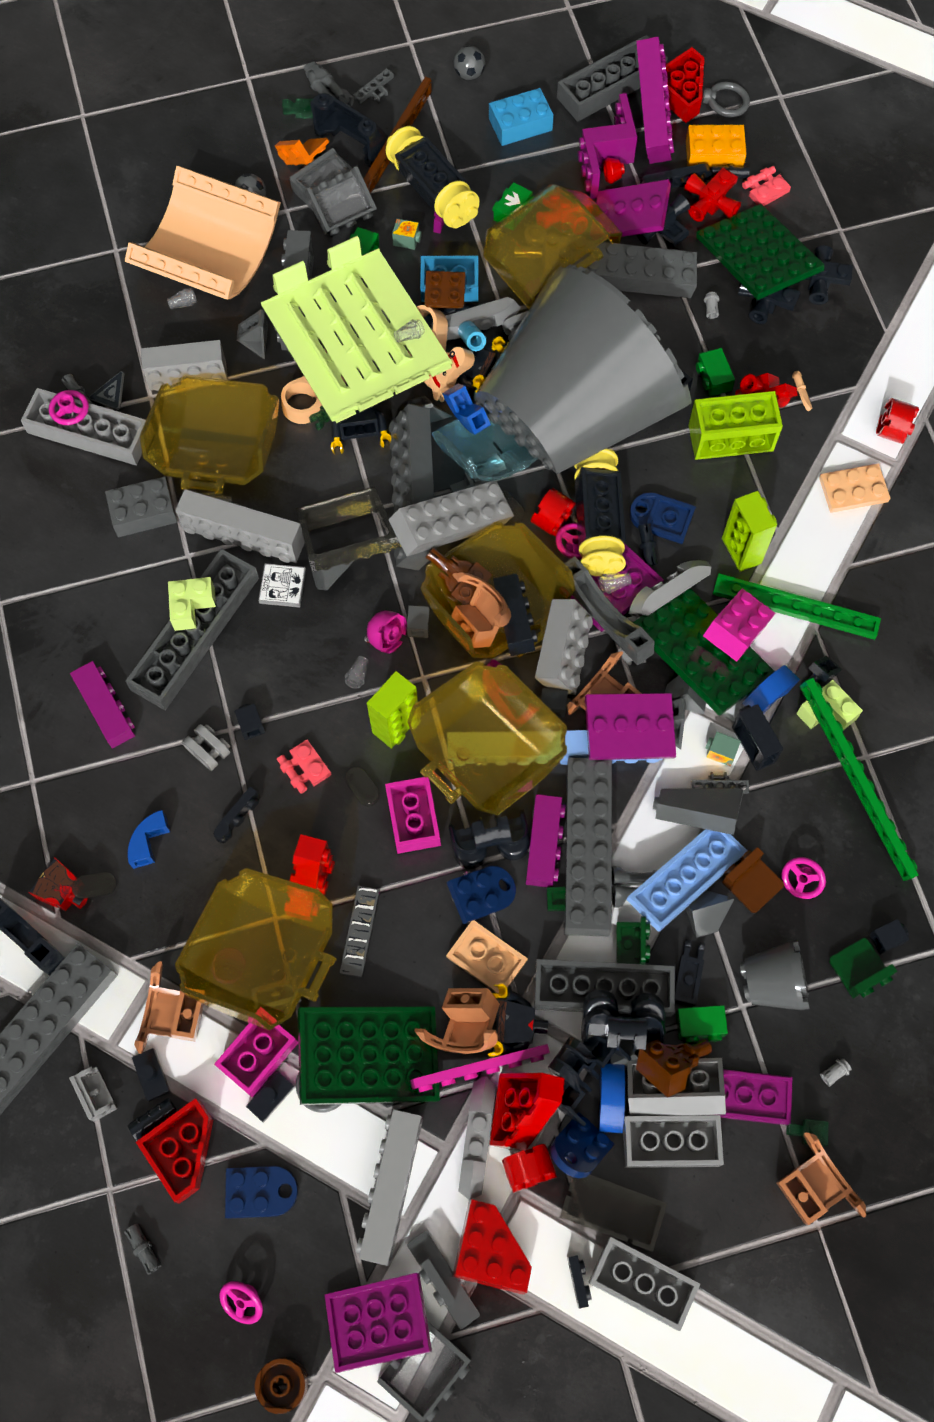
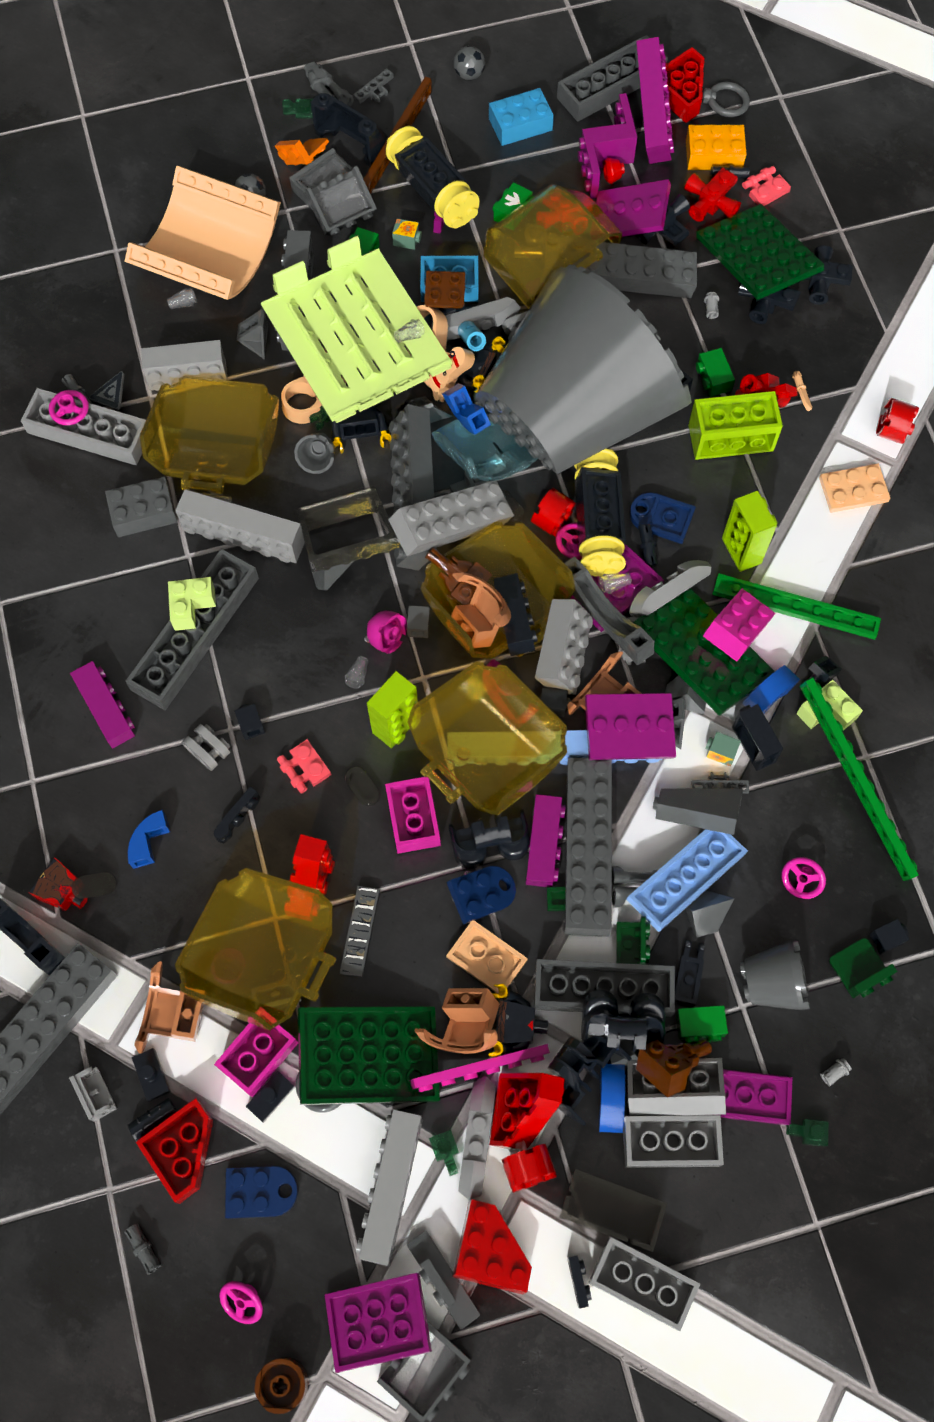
(282, 585): tile -> none
(315, 453): none -> dark grey helmet
(444, 1149): none -> clear green plate
(582, 1146): dark blue plate -> none
(675, 176): black beam -> none
(752, 881): reddish brown bracket -> none
(817, 1185): nougat piece -> none

